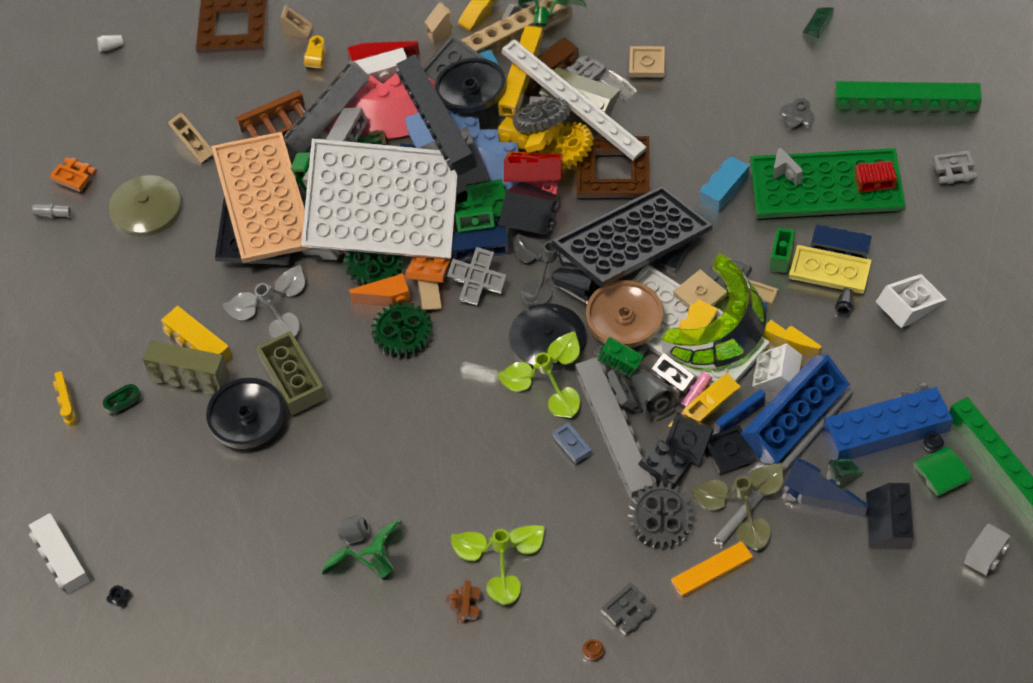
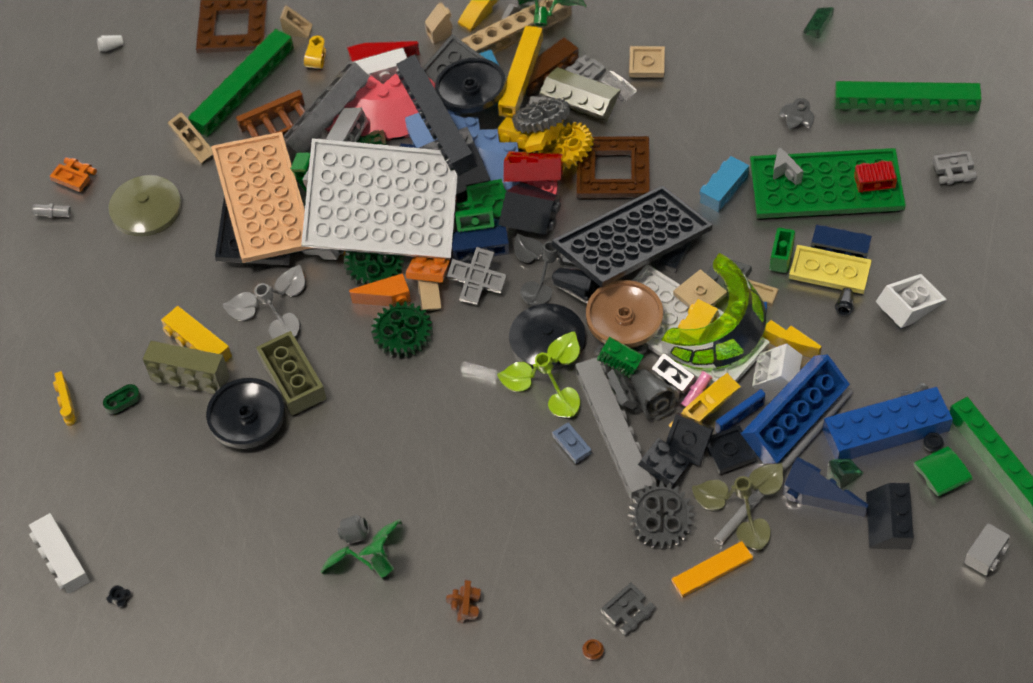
(241, 82): none -> green brick
(471, 544): lime plant -> none
(577, 102): white plate -> none

